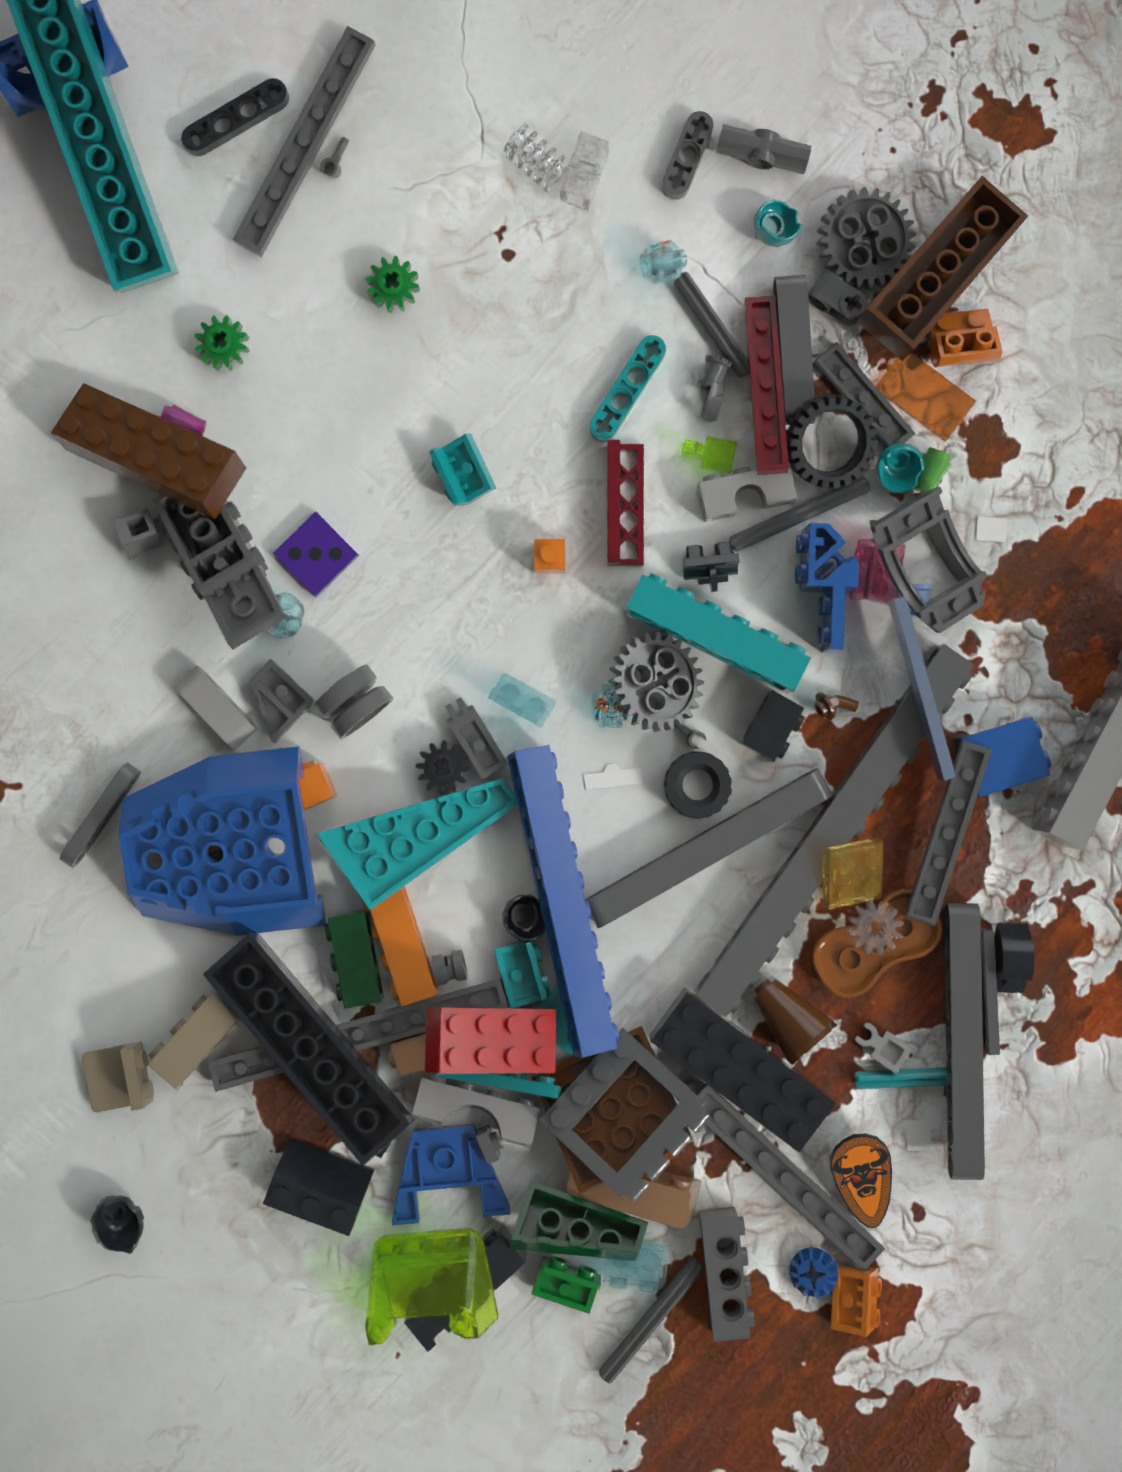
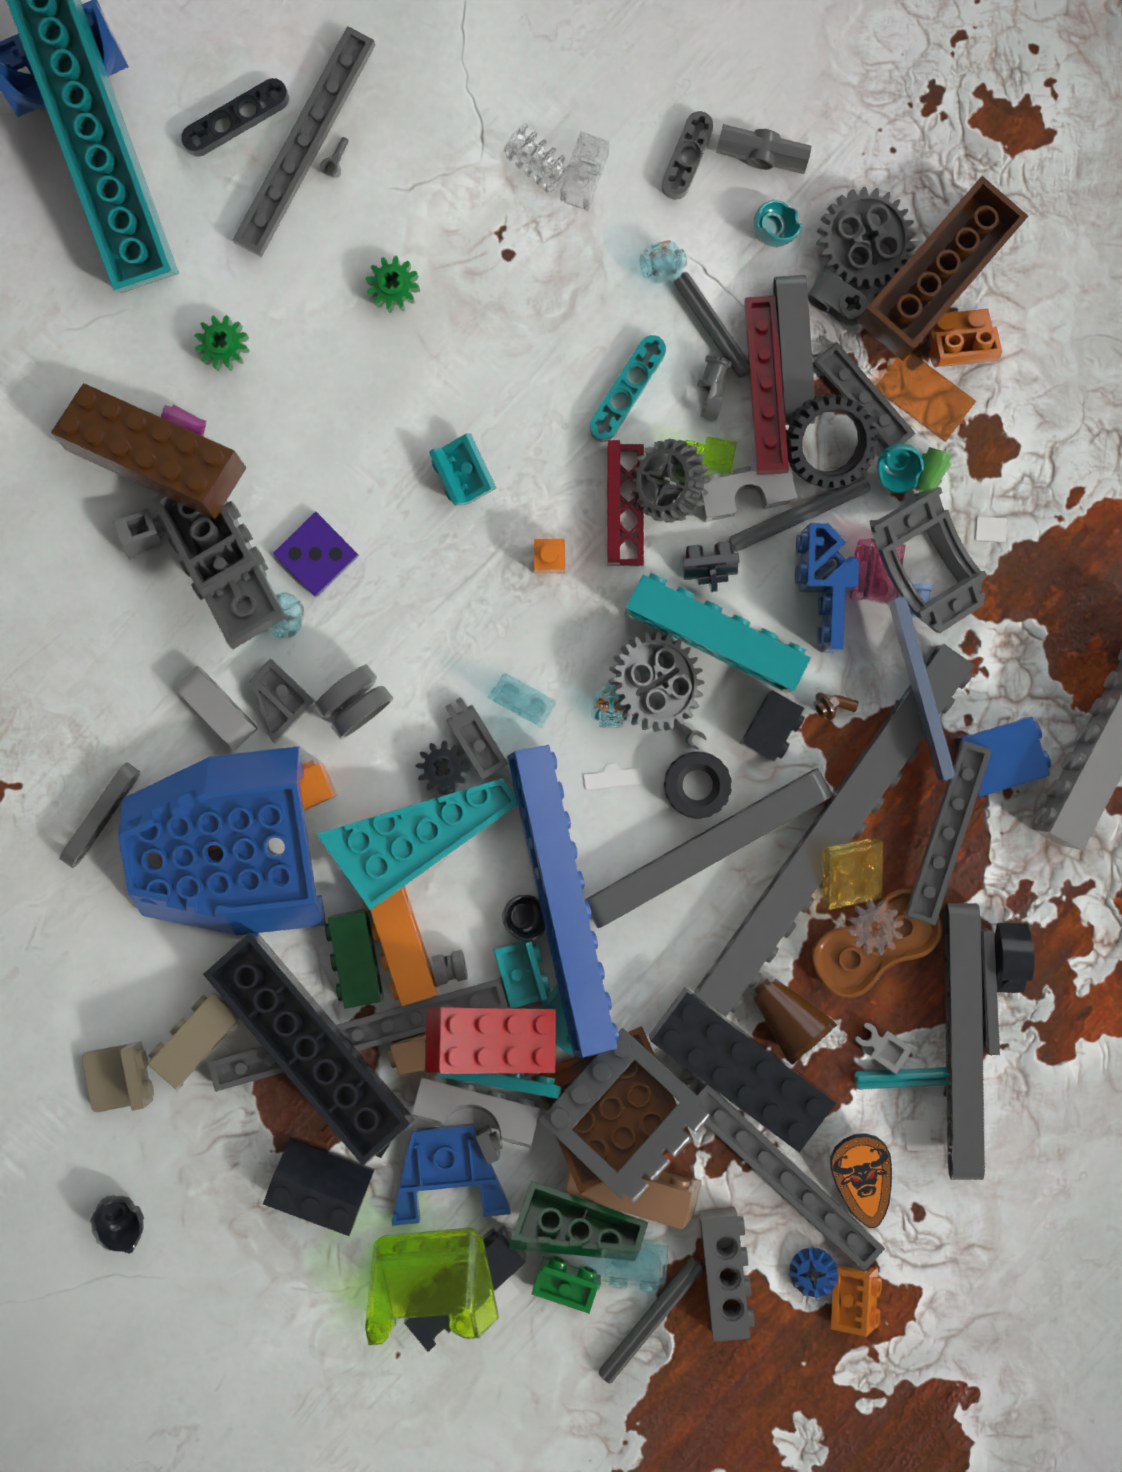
(683, 468): none -> dark grey gear

